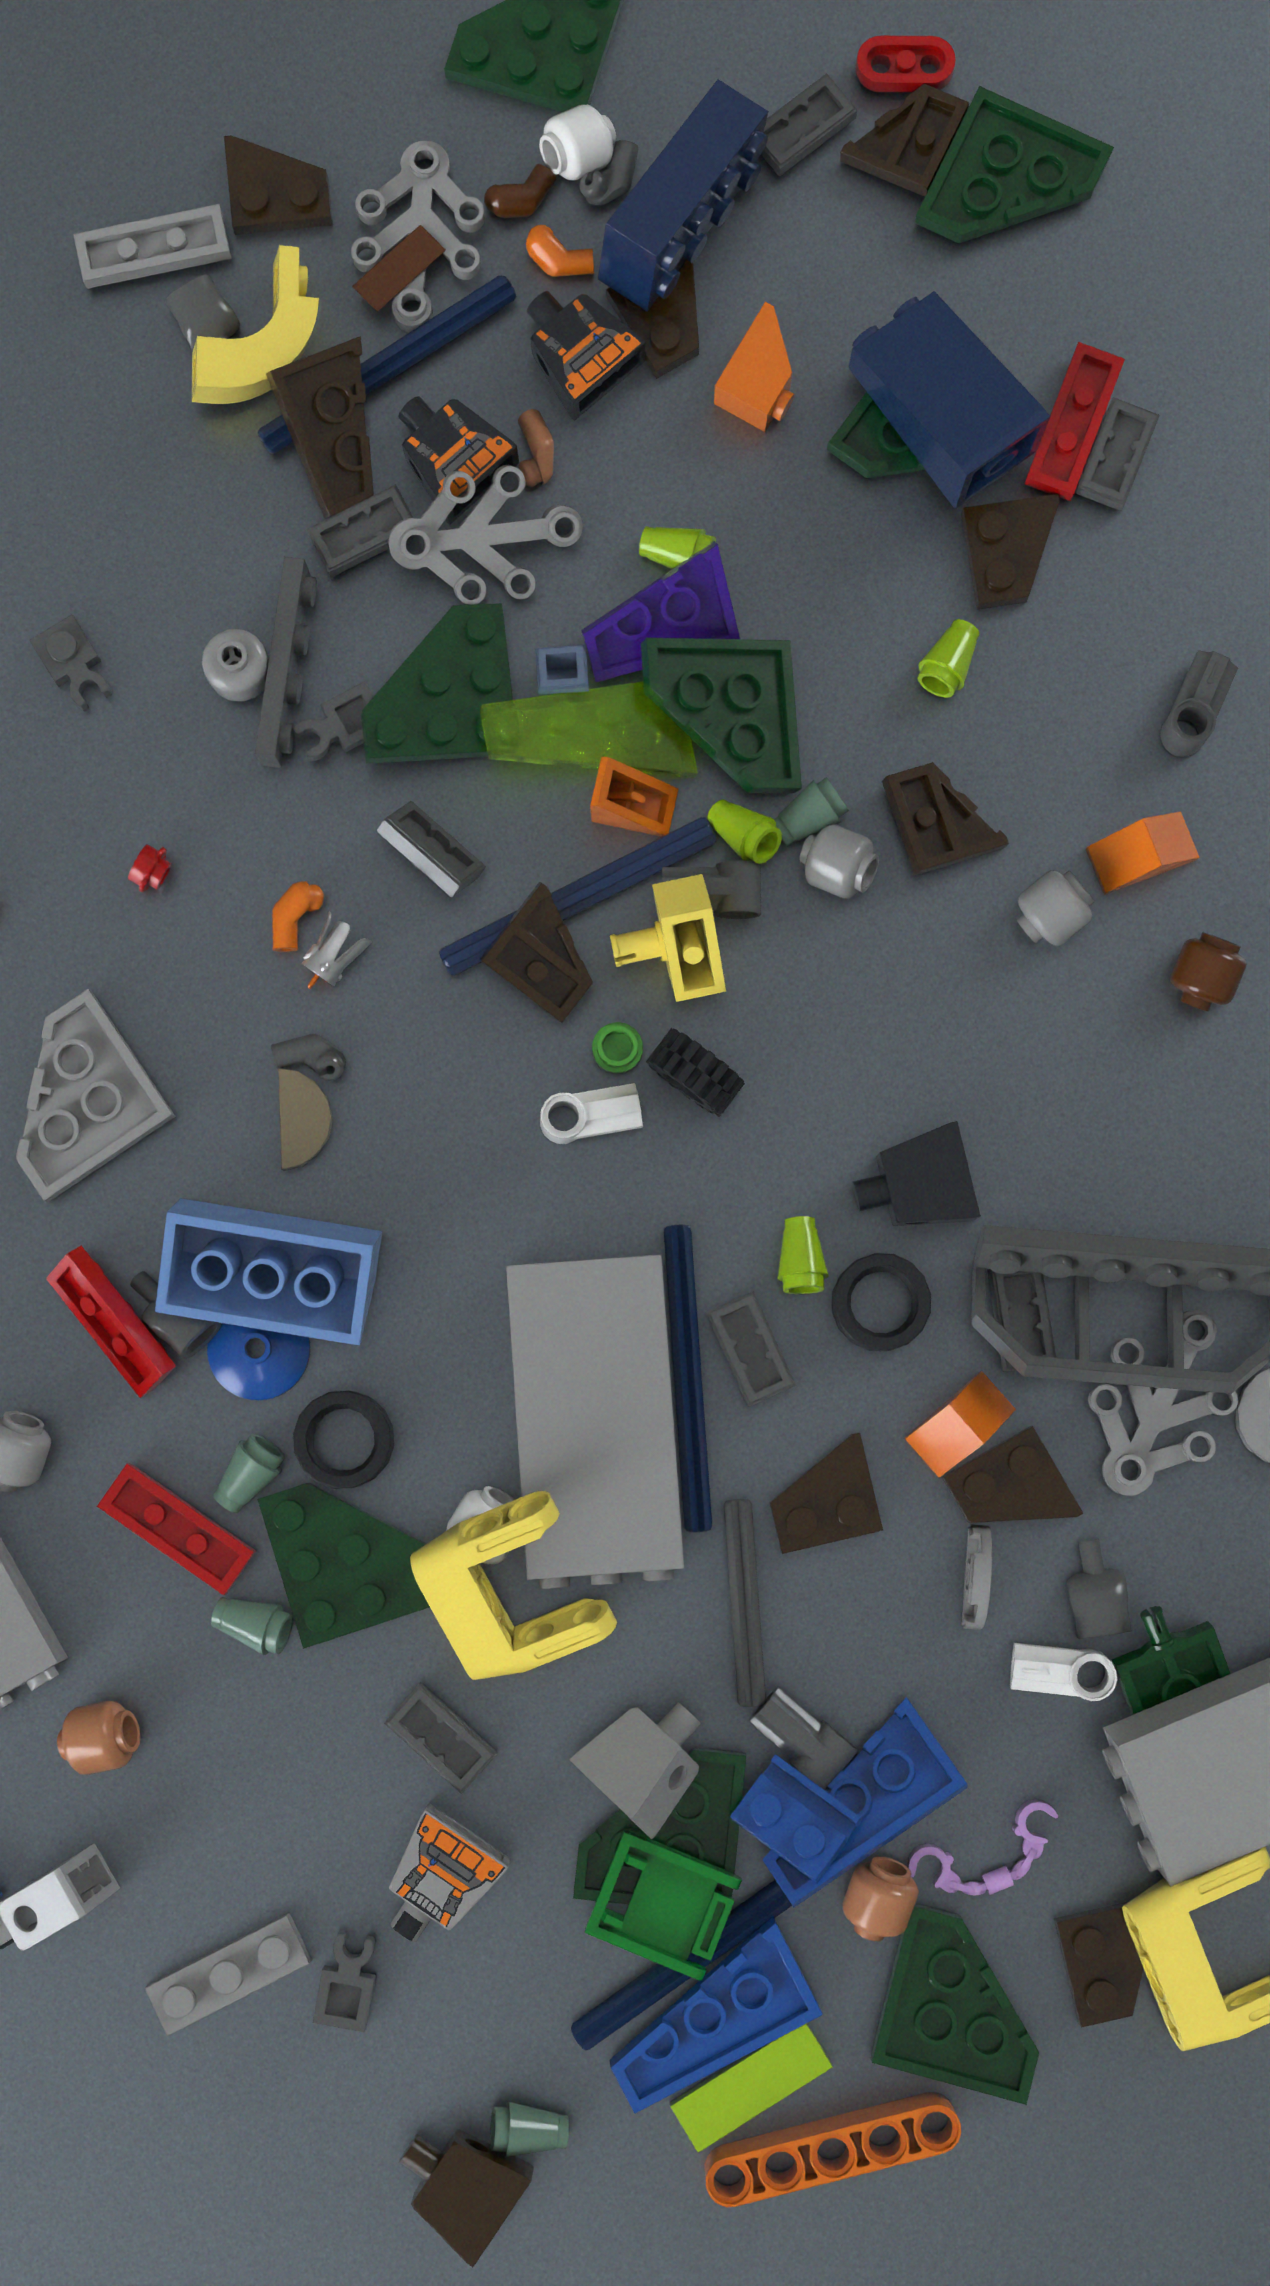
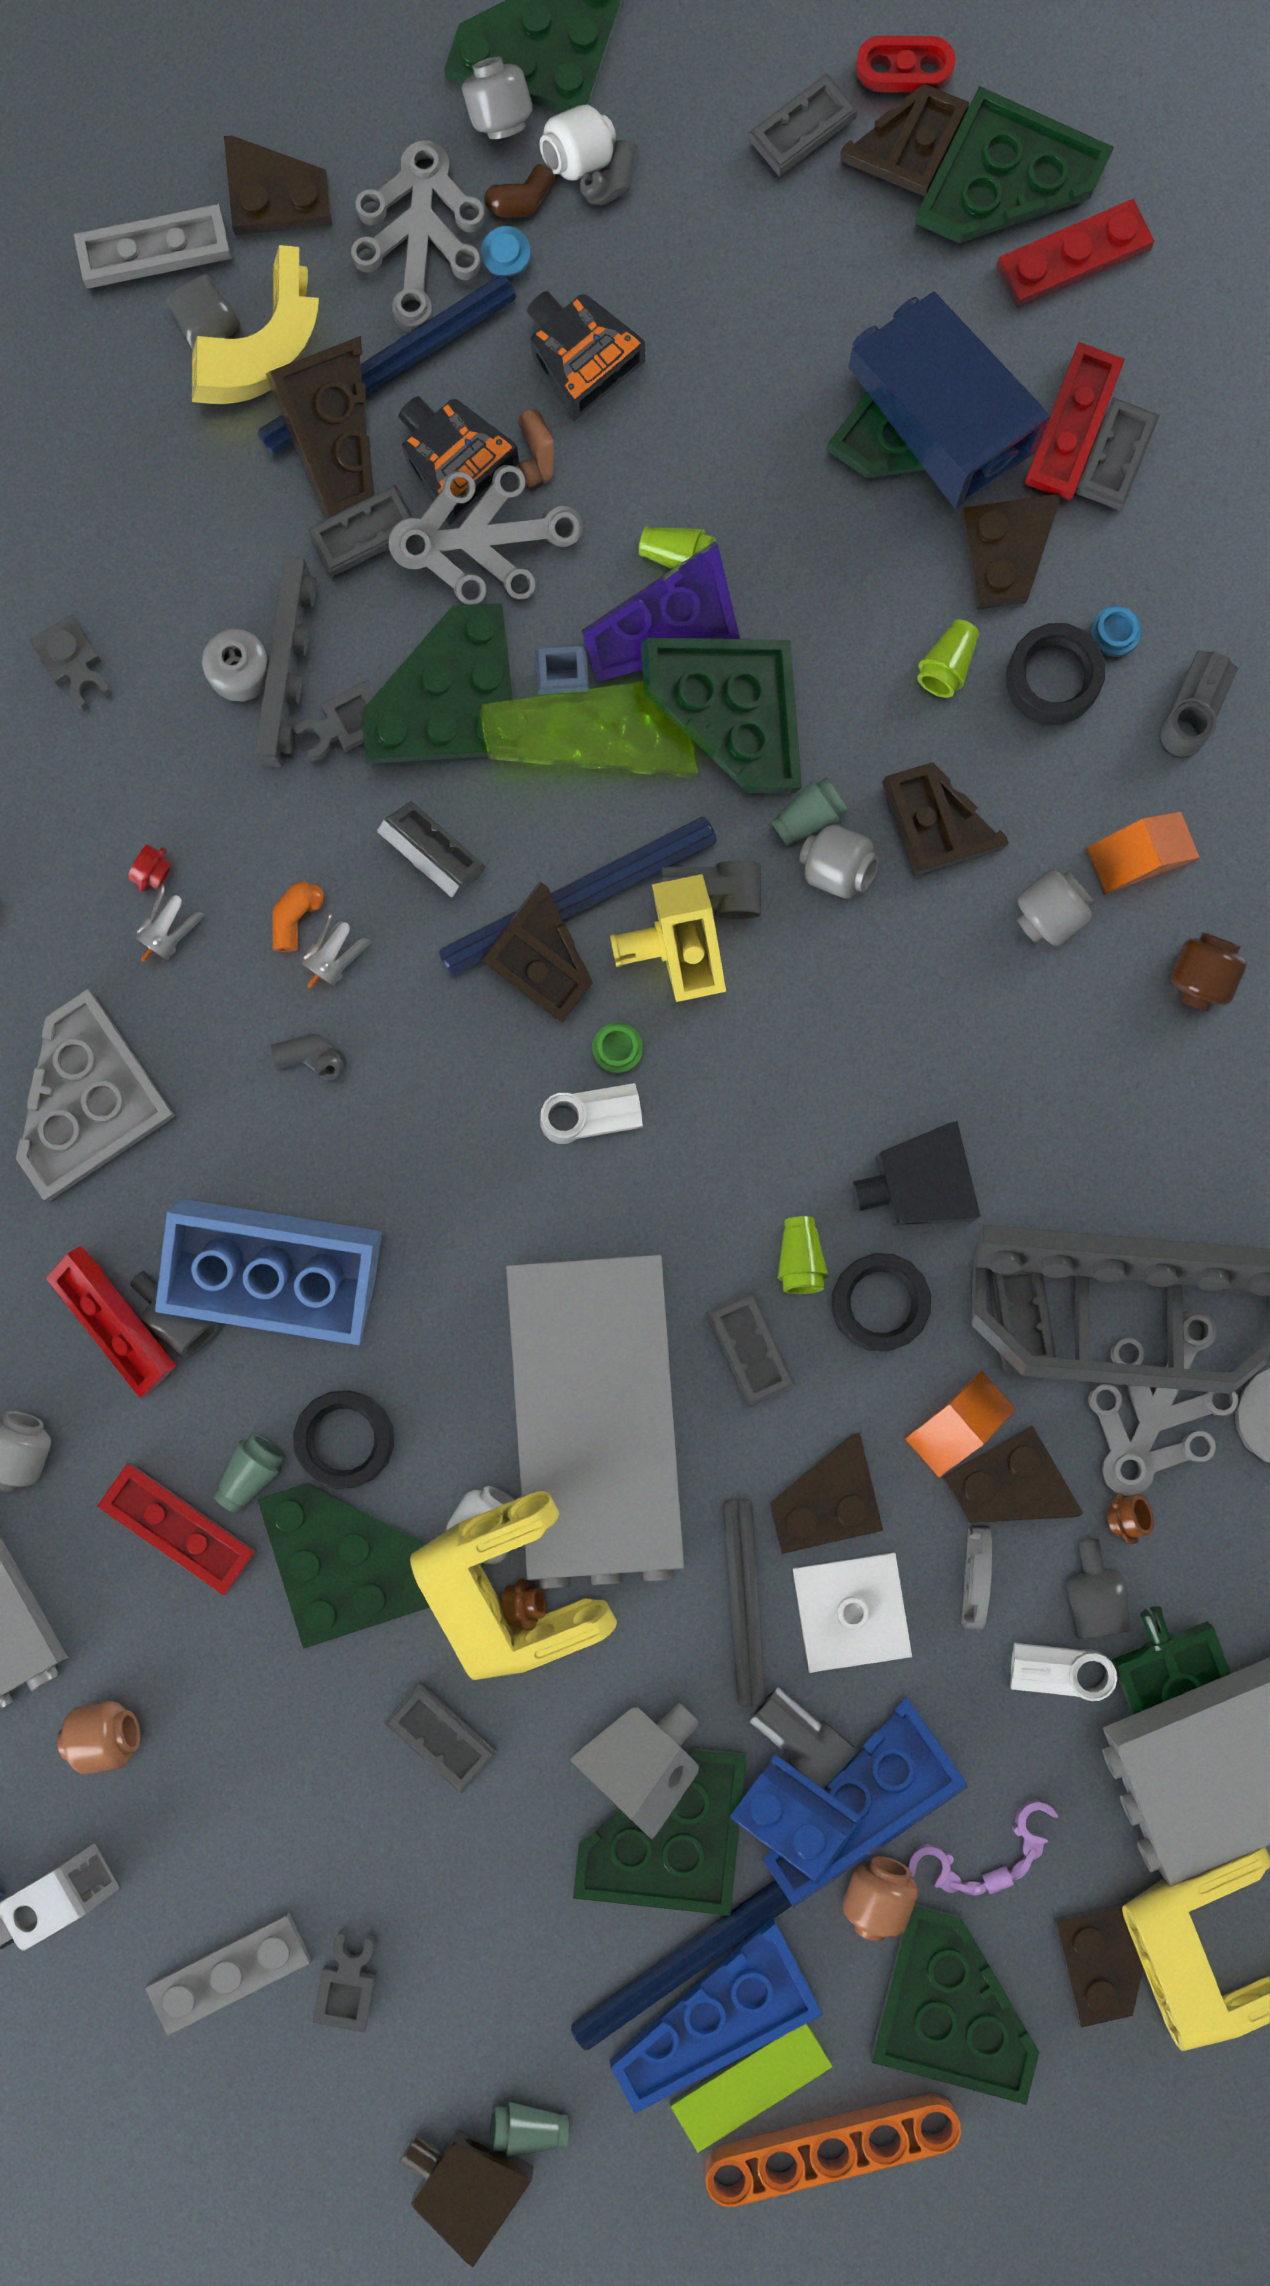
(155, 933): none -> flat silver piece
(255, 1624): sand green cone -> none
(261, 1377): blue dish -> none
(303, 1119): dark tan tile -> none
(399, 268): reddish brown sticker -> none
(442, 1874): torso -> none
(497, 98): none -> light grey head
(506, 251): none -> dark azure plate
(523, 1604): none -> dark orange plate
(554, 257): orange arm -> none
(632, 799): orange slope -> none
(668, 325): dark brown wing -> none
(671, 1906): green container -> none
(683, 196): dark blue brick -> none
(687, 1378): dark blue axle -> none
(695, 1072): black tyre -> none
(745, 831): lime cone -> none
(758, 374): orange slope -> none
(851, 1612): none -> white plate
(1075, 253): none -> red plate
(1082, 646): none -> black tyre
(1116, 631): none -> dark azure plate
(1130, 1517): none -> dark orange plate

